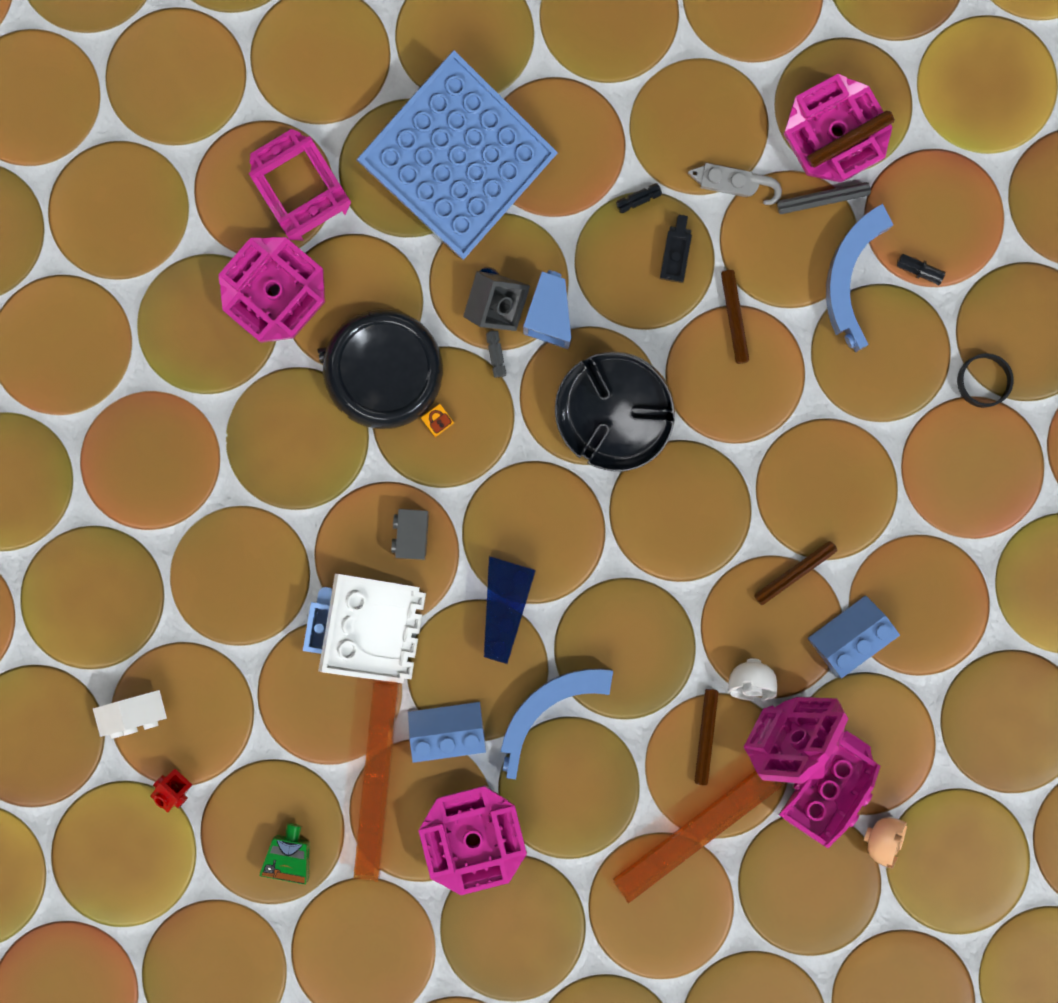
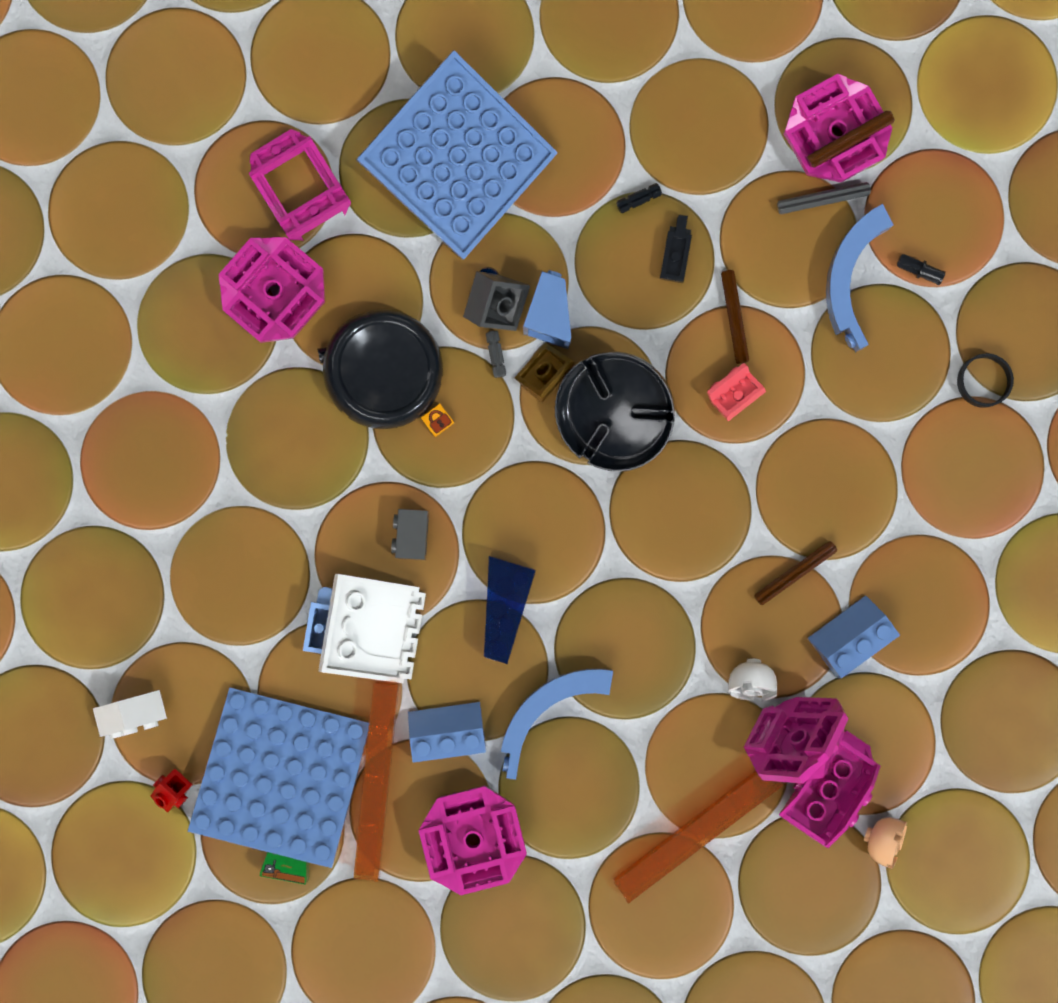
(279, 777): none -> medium blue plate
(544, 372): none -> pearl gold slope
(706, 736): reddish brown axle -> none
(734, 181): light grey plate -> none
(735, 392): none -> coral bracket

